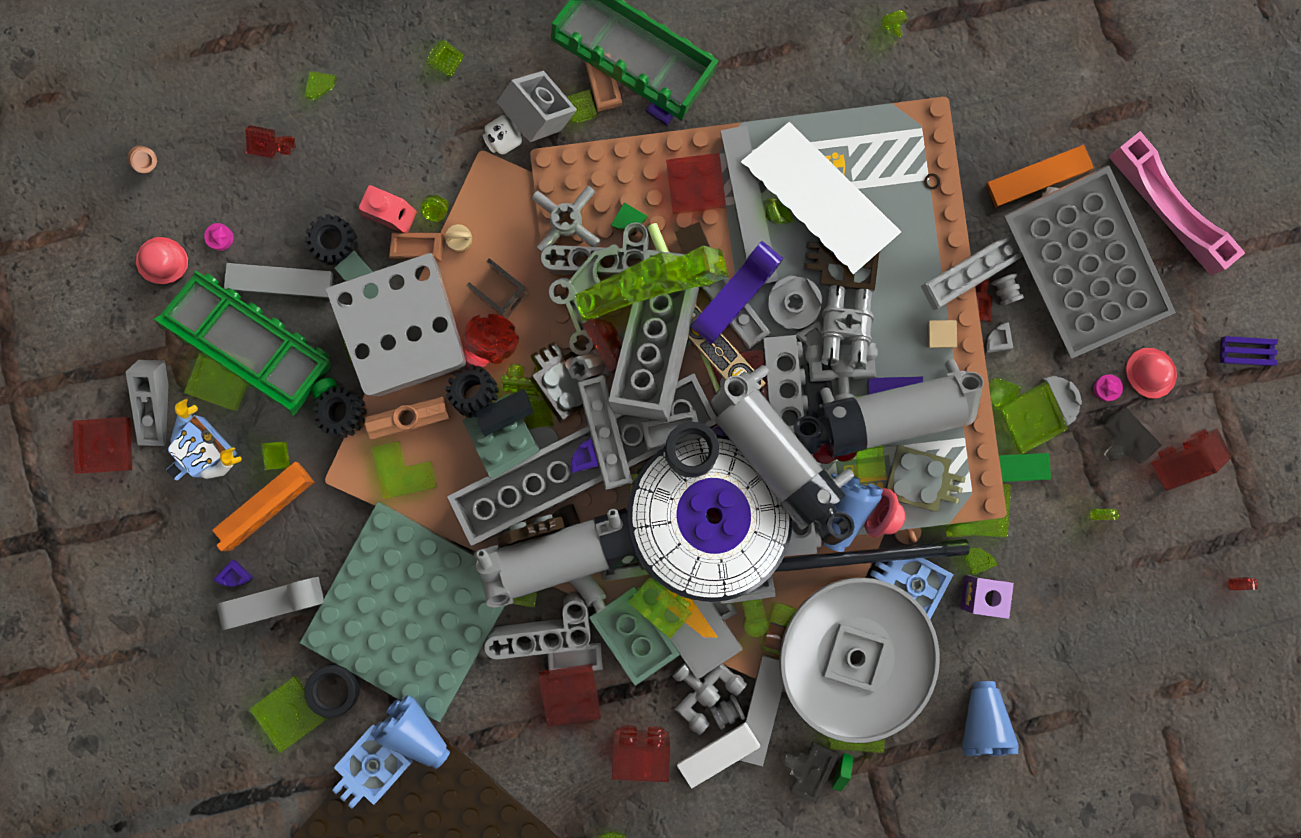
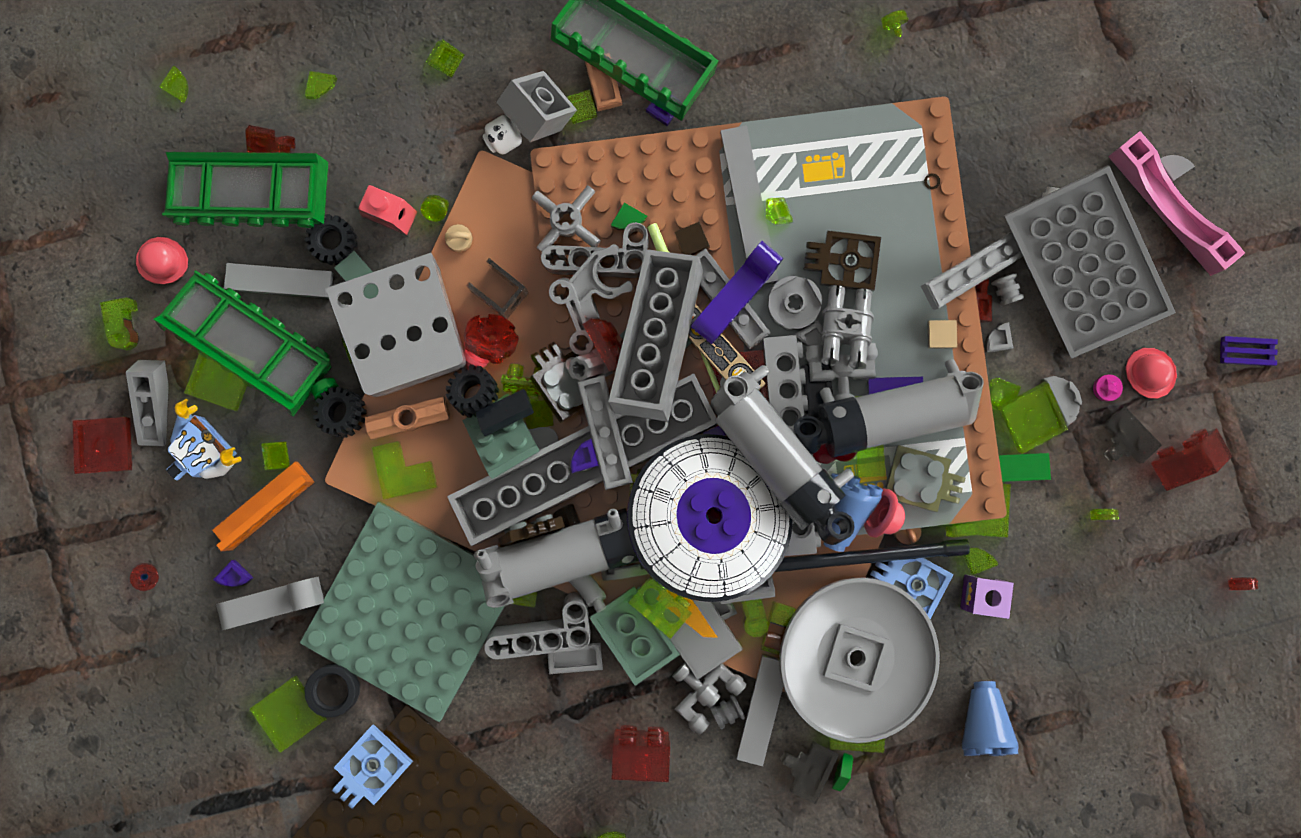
(119, 323): none -> clear neon green leg
(142, 159): nougat tile -> none
(144, 576): none -> clear red tile
(175, 84): none -> clear neon green tile
(219, 237): dark pink tile -> none
(246, 188): none -> green window
(411, 733): medium blue cone -> none
(412, 245): nougat tile -> none
(570, 695): clear red plate -> none
(652, 278): clear neon green arch -> none
(657, 431): light grey tile -> none
(691, 428): black tyre -> none
(695, 183): clear red plate -> none
(718, 755): white tile -> none
(821, 197): white sticker -> none
(1039, 176): orange tile -> none
(1176, 166): none -> light grey tile

